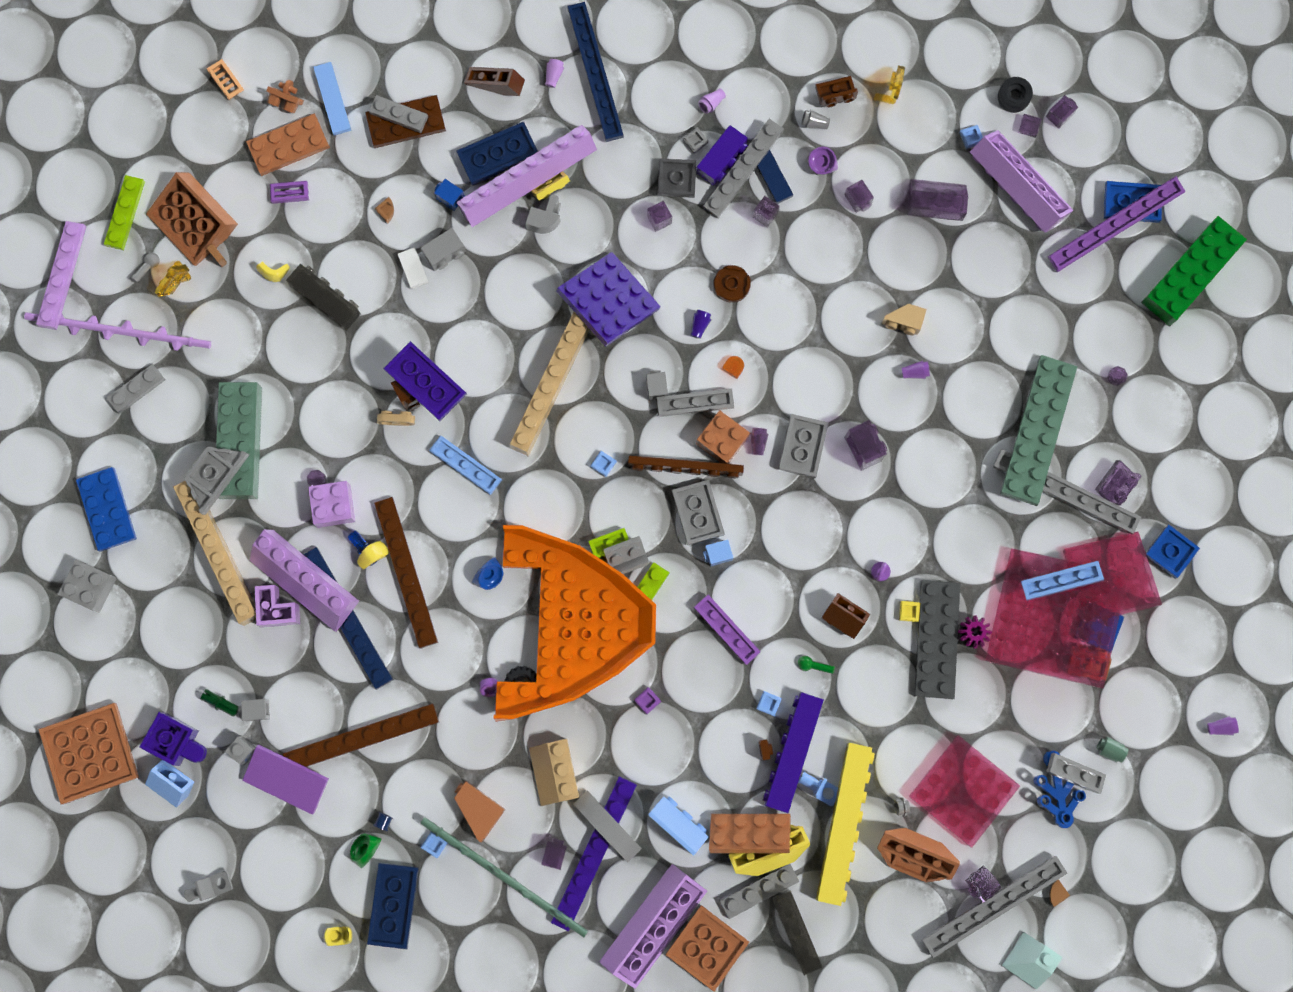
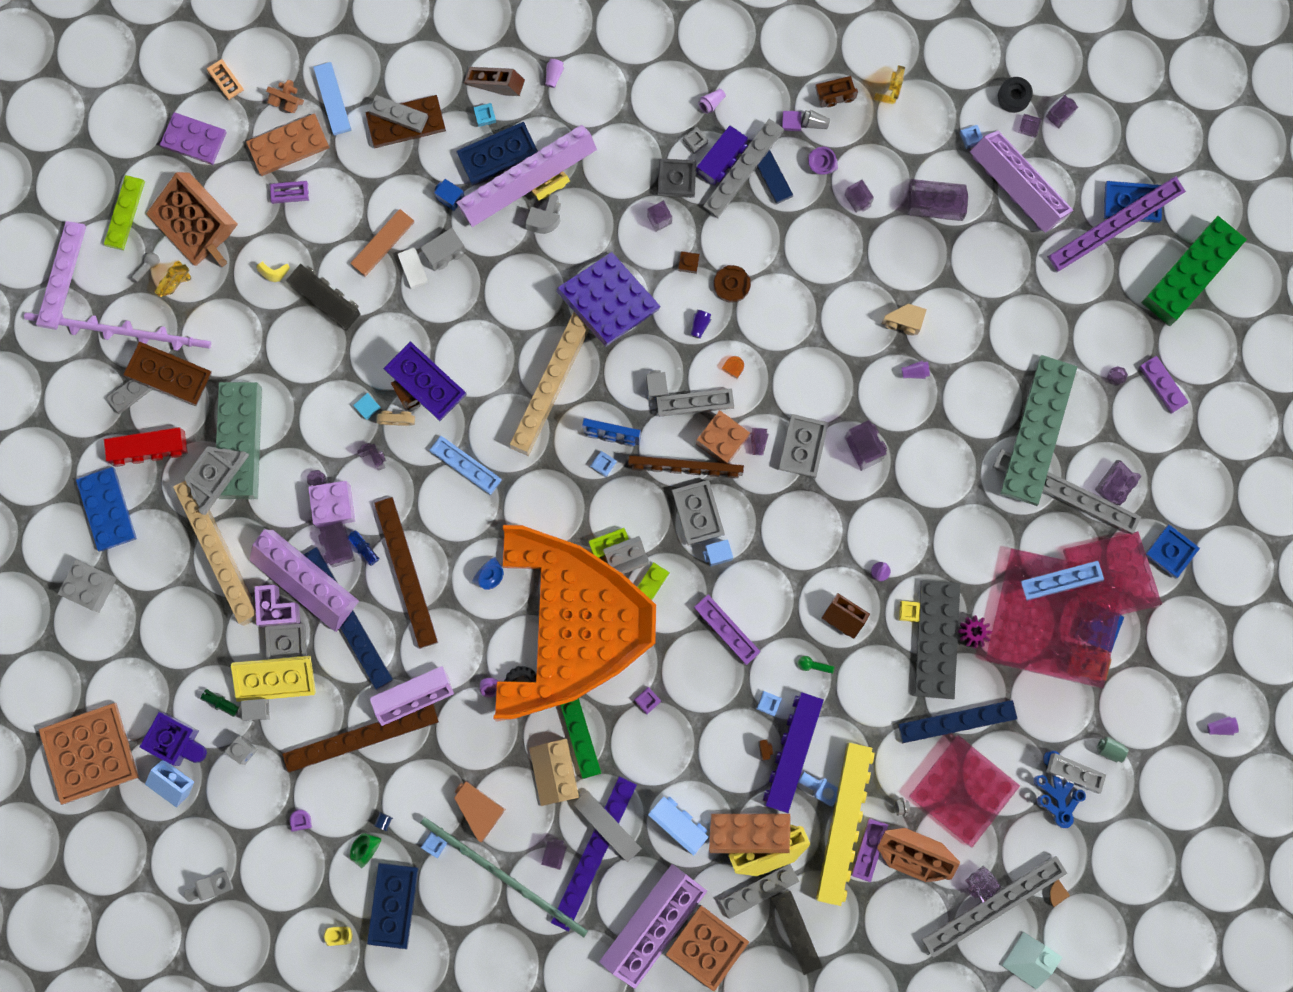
(145, 446): none -> red brick
(167, 373): none -> reddish brown plate
(193, 138): none -> medium lavender plate
(273, 678): none -> light yellow plate
(285, 779): medium lavender tile -> none
(286, 641): none -> light grey plate
(300, 820): none -> medium lavender tile
(336, 544): none -> clear purple brick
(367, 406): none -> medium azure tile
(372, 554): light yellow hair -> none
(378, 457): none -> clear purple bracket
(382, 242): none -> nougat tile
(386, 210): medium nougat tile -> none
(411, 696): none -> lavender brick
(484, 115): none -> medium azure plate
(581, 739): none -> green plate
(595, 72): dark blue plate -> none
(611, 432): none -> blue plate
(688, 262): none -> reddish brown plate
(766, 211): clear purple brick -> none
(791, 120): none -> medium lavender tile
(868, 852): none -> medium lavender plate
(957, 721): none -> dark blue plate
(1163, 384): none -> medium lavender plate

